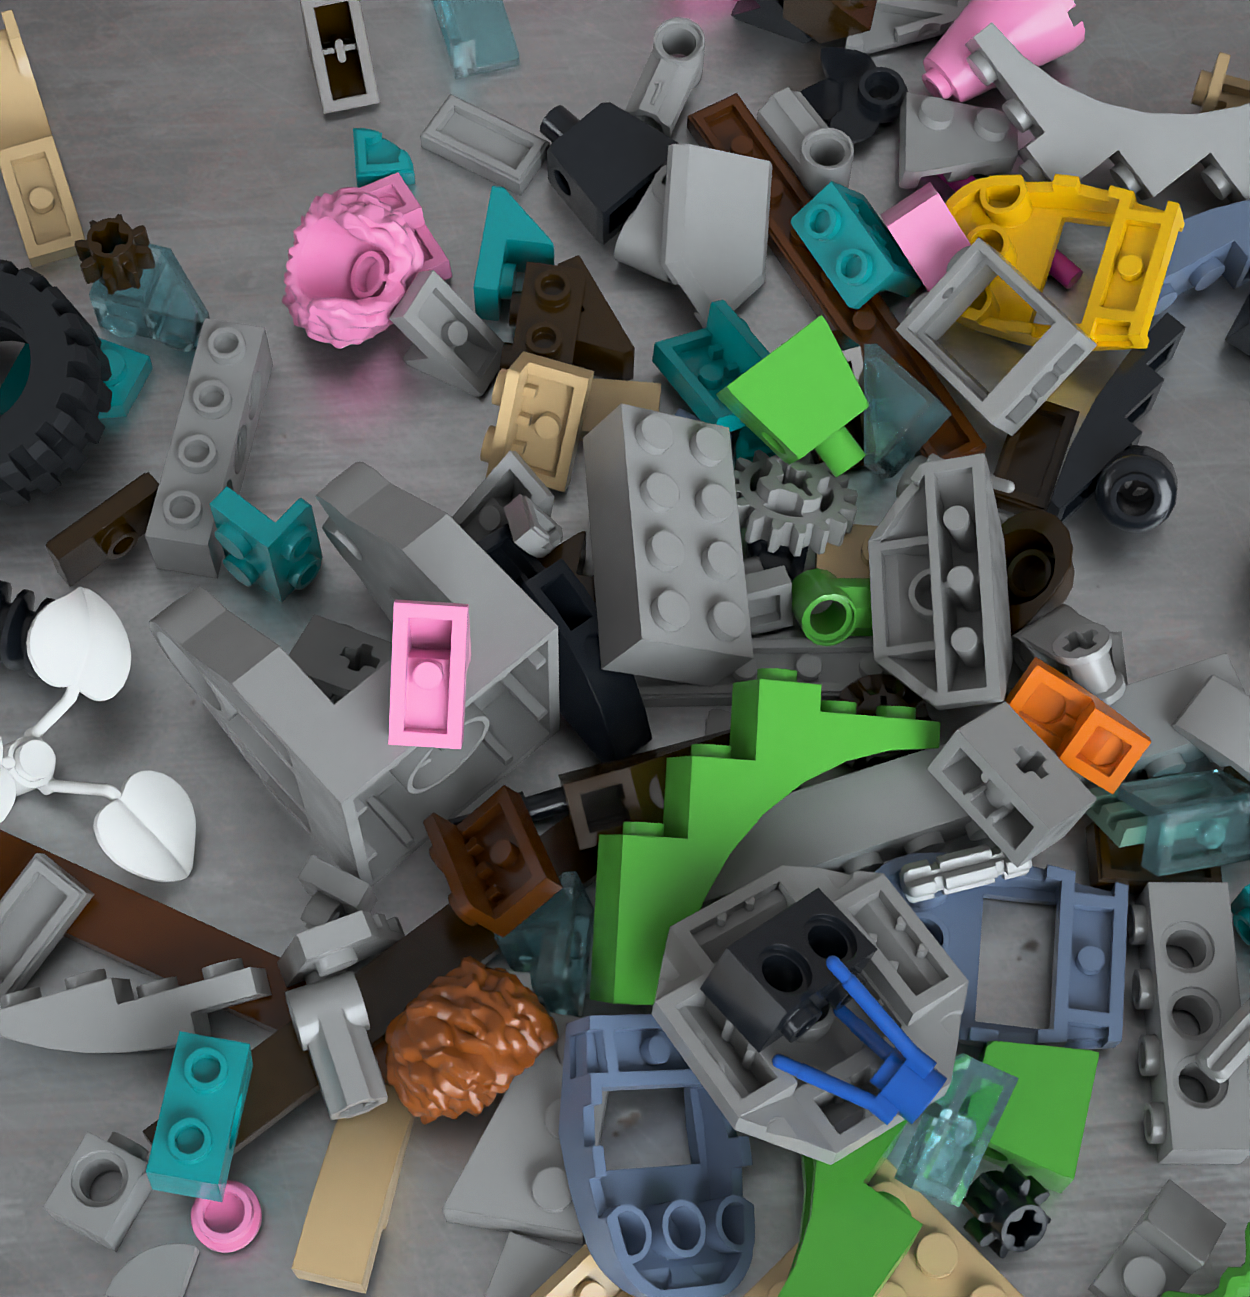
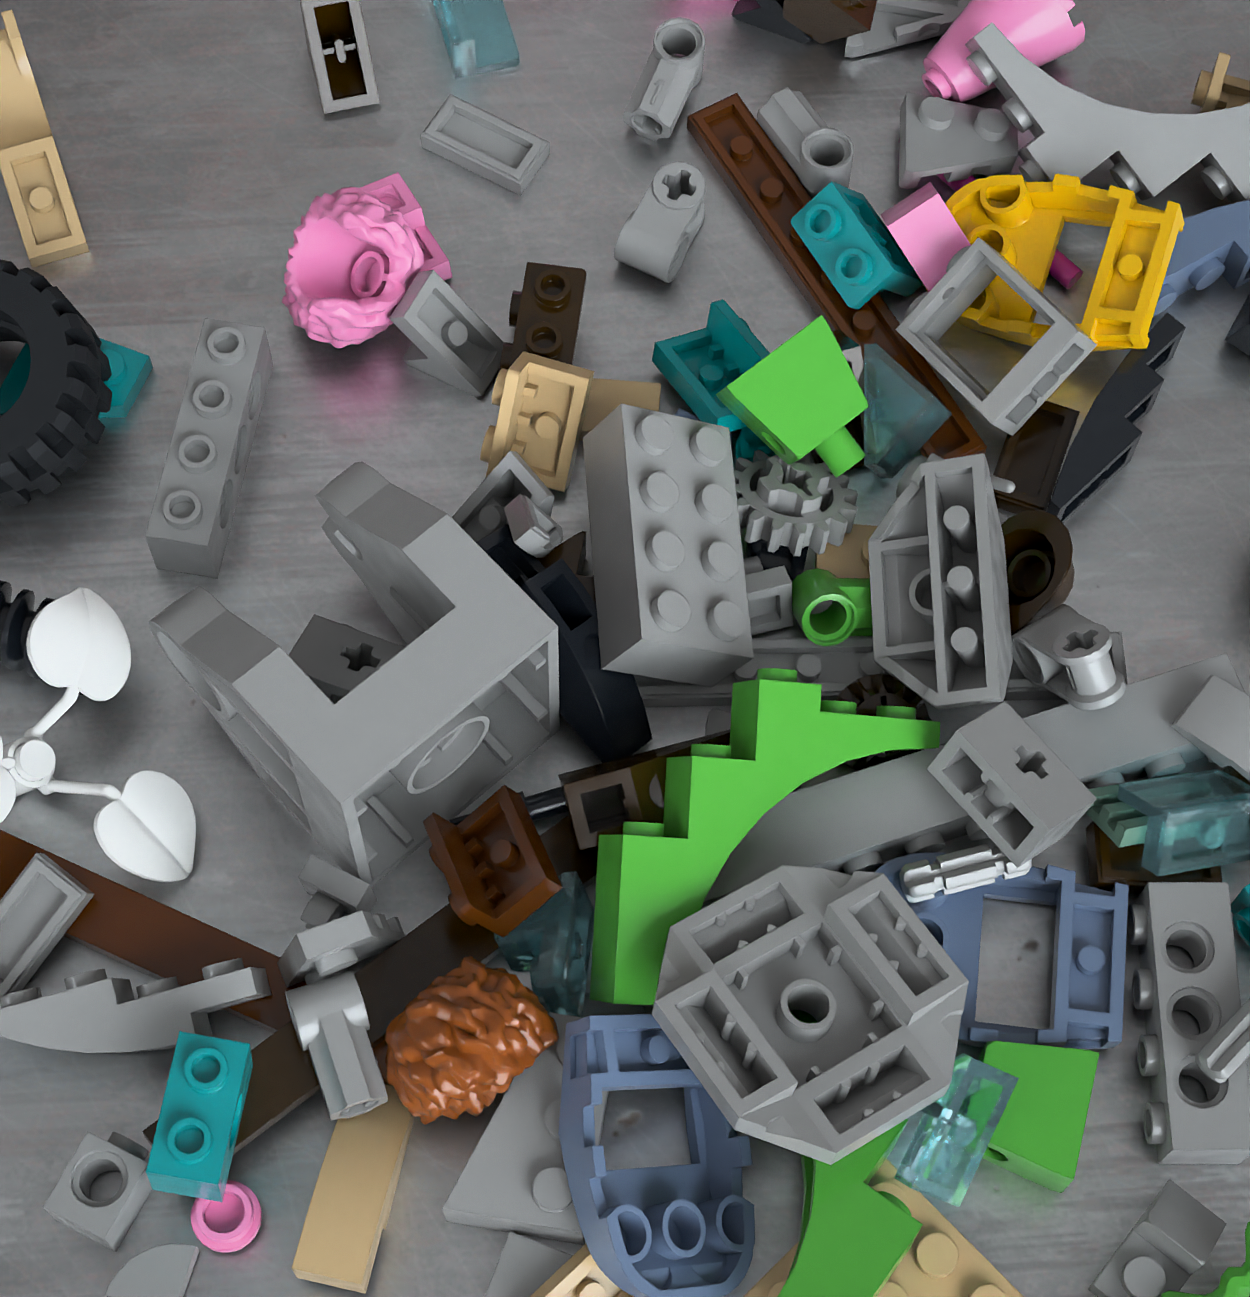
(105, 531): dark brown plate -> none
(115, 254): dark brown gear -> none
(161, 309): clear light blue slope -> none
(267, 552): teal bracket -> none
(379, 158): teal tile -> none
(429, 673): bright pink slope -> none
(507, 245): teal slope -> none
(600, 338): dark brown slope -> none
(602, 164): black torso -> none
(715, 225): light grey tile -> none
(779, 975): black brick -> none
(849, 92): black plate -> none
(905, 1076): blue plant -> none
(1006, 1210): black gear -> none
(1077, 725): orange slope -> none
(1132, 508): black head -> none

